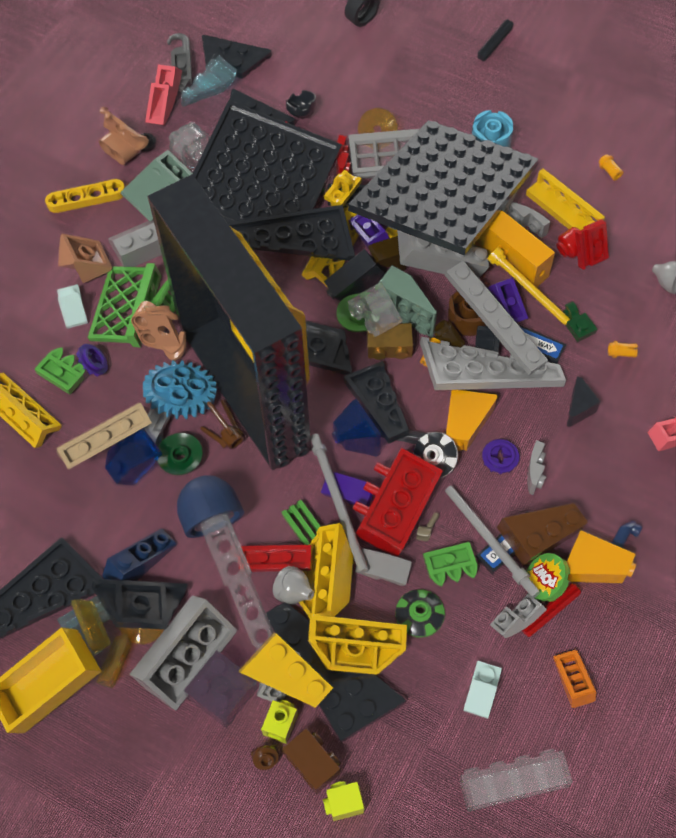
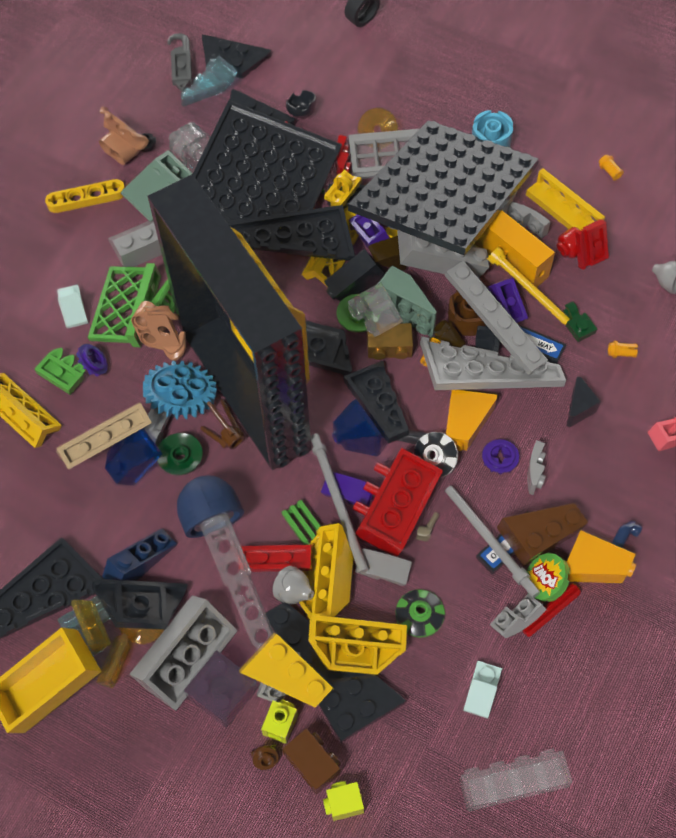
(84, 256): nougat slope -> none
(163, 94): coral slope -> none
(451, 562): bright green plate -> none
(495, 40): black axle -> none
(577, 694): orange slope -> none

